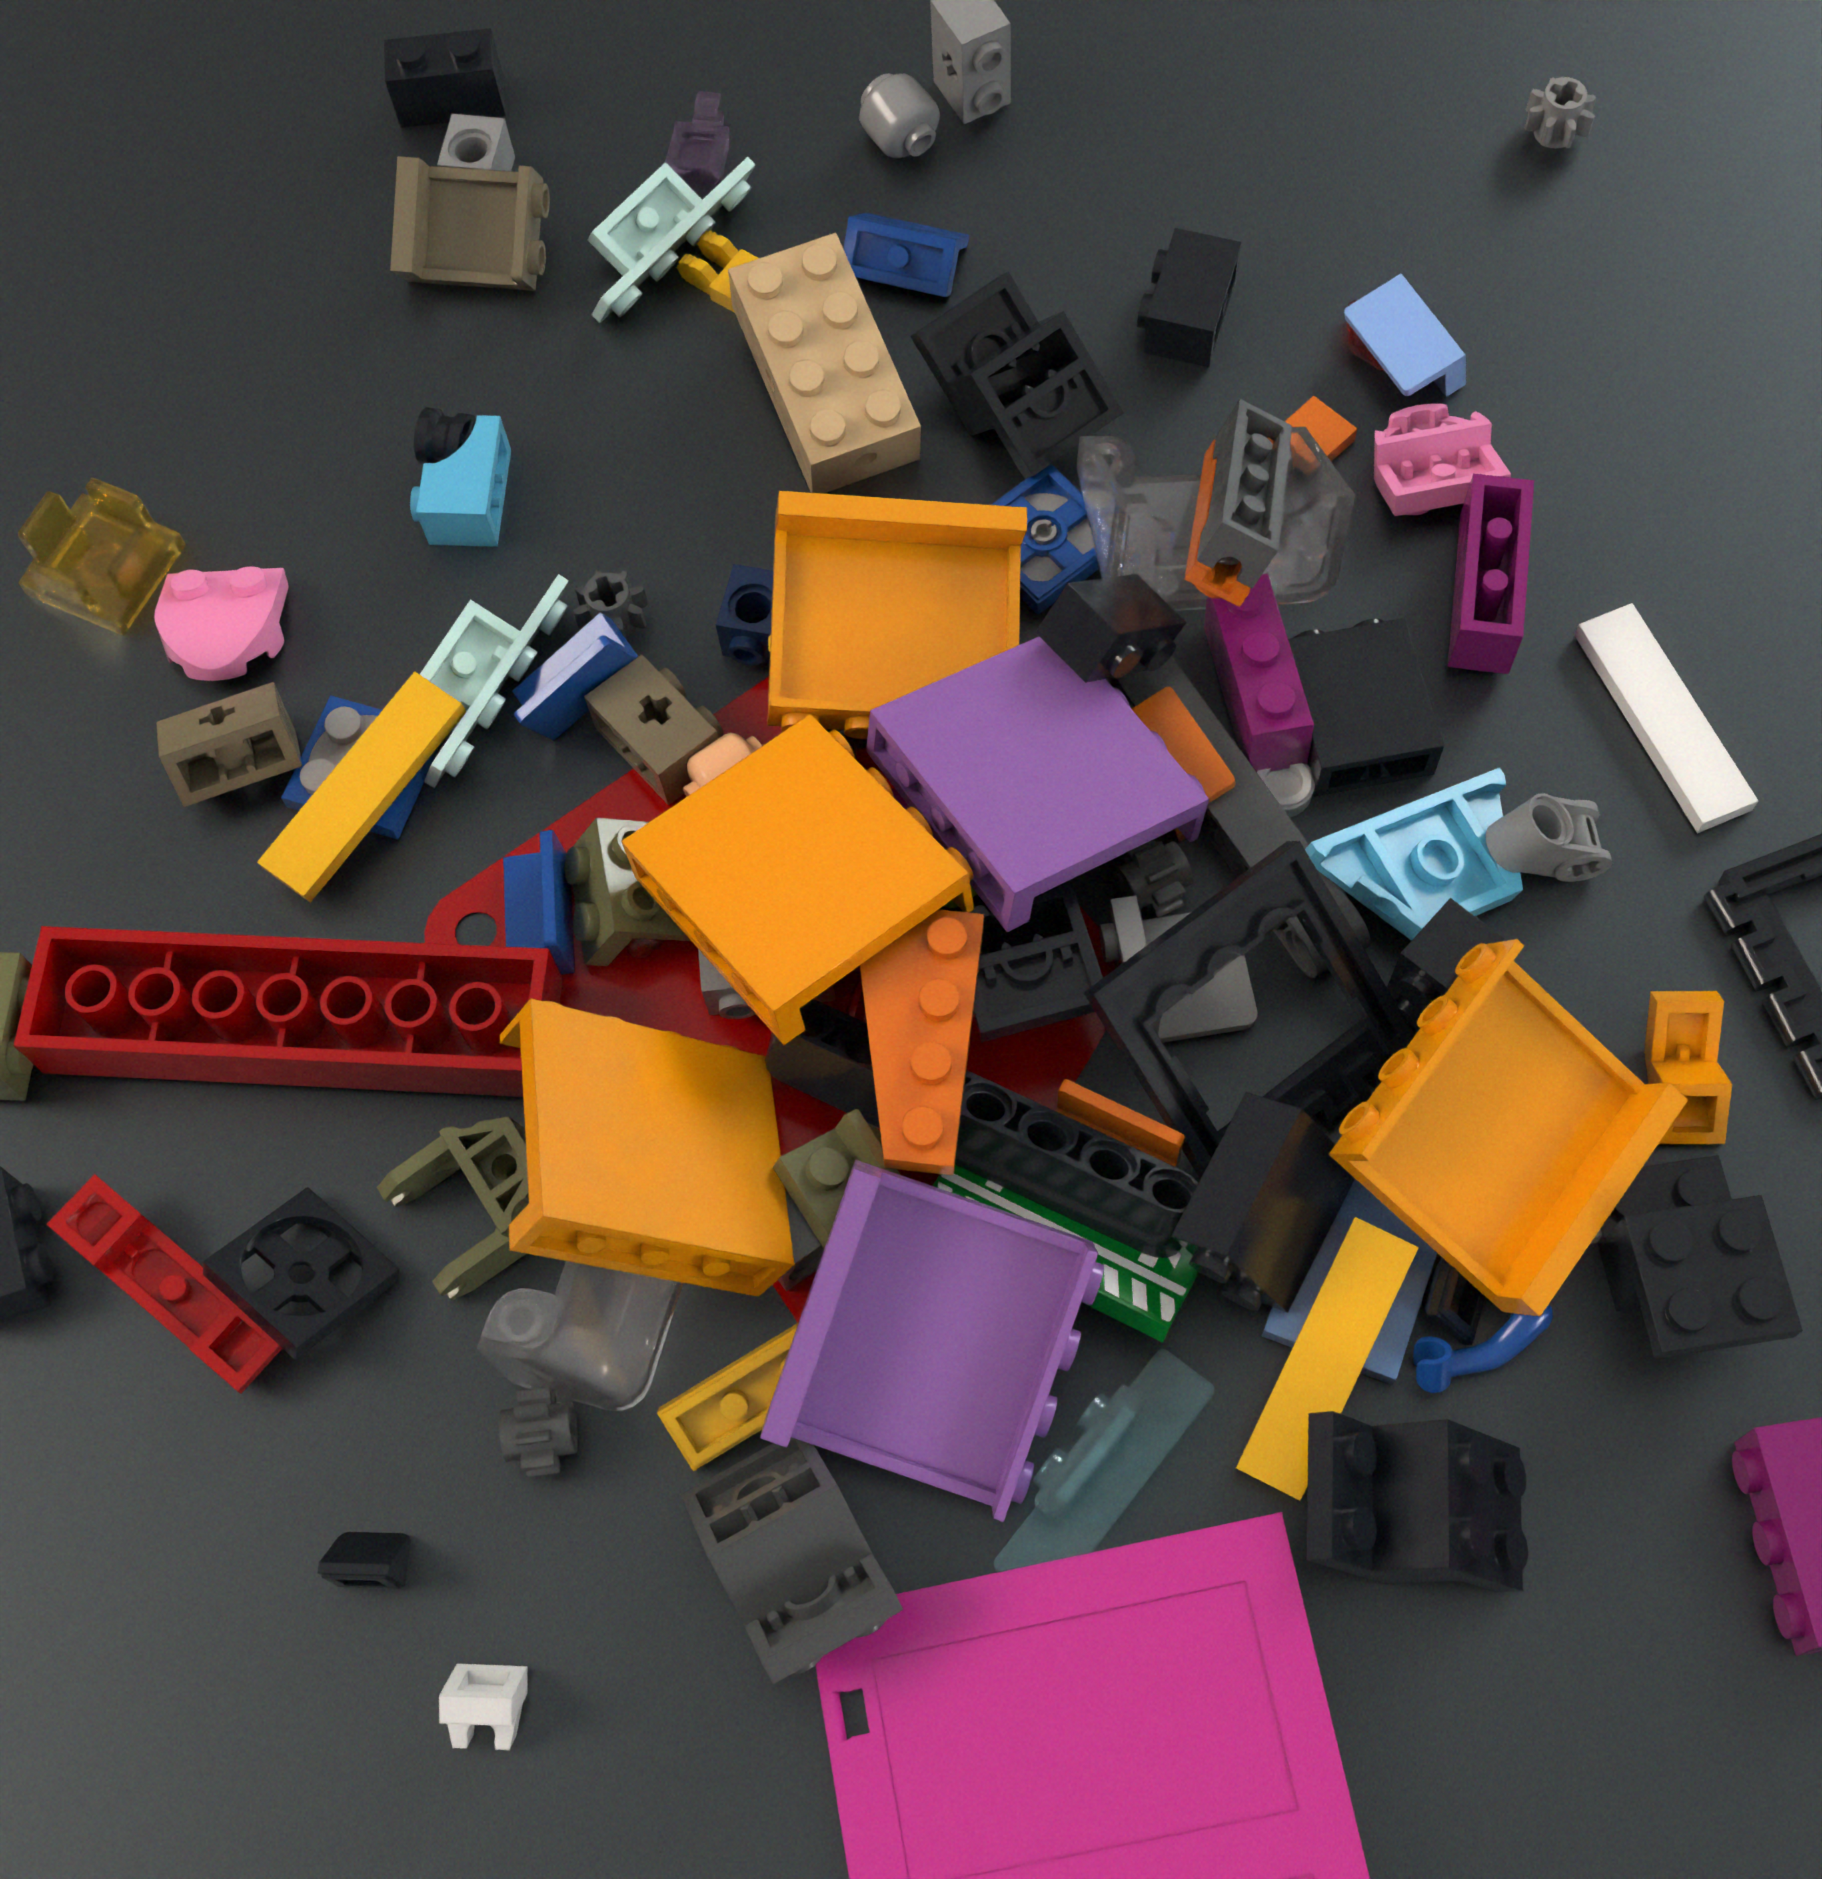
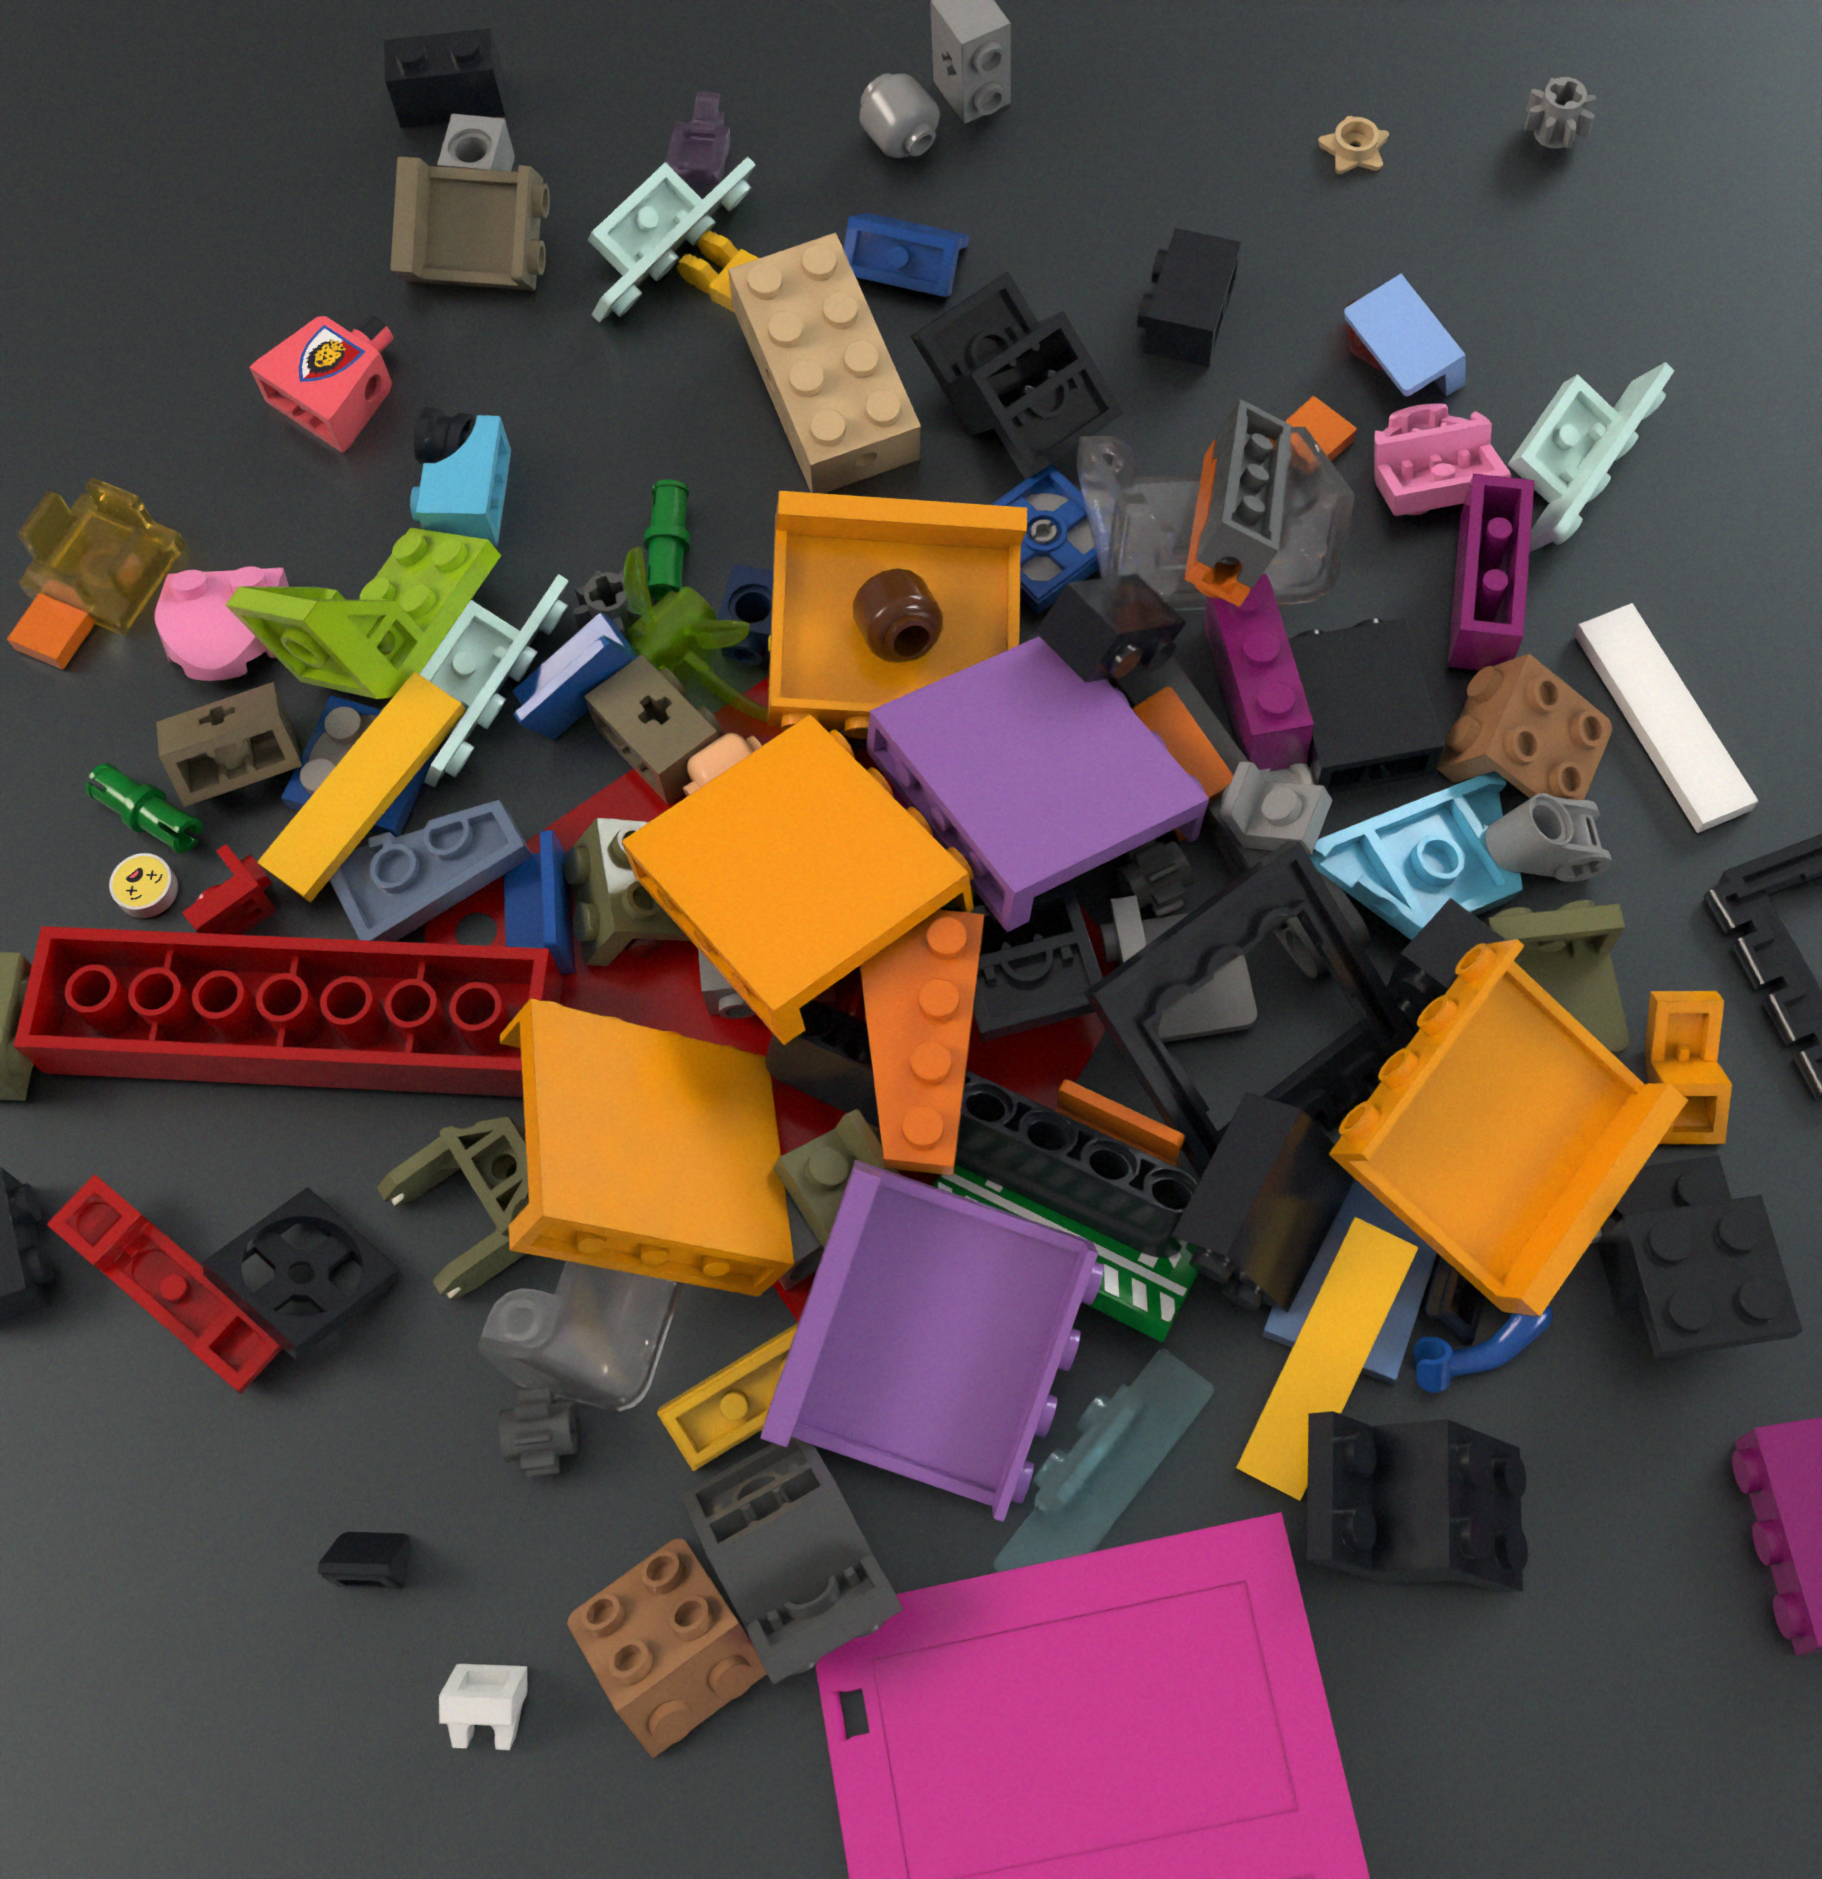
(51, 631): none -> orange tile
(143, 885): none -> tile
(144, 808): none -> green pin
(236, 903): none -> red bracket
(328, 377): none -> coral torso
(386, 634): none -> lime bracket
(419, 875): none -> sand blue wing
(665, 1646): none -> medium nougat bracket
(667, 537): none -> green pin
(677, 627): none -> clear neon green plant
(897, 615): none -> reddish brown head
(1271, 813): none -> light grey bracket
(1355, 131): none -> tan plate
(1527, 731): none -> medium nougat bracket
(1572, 962): none -> olive bracket
(1578, 444): none -> light aqua bracket

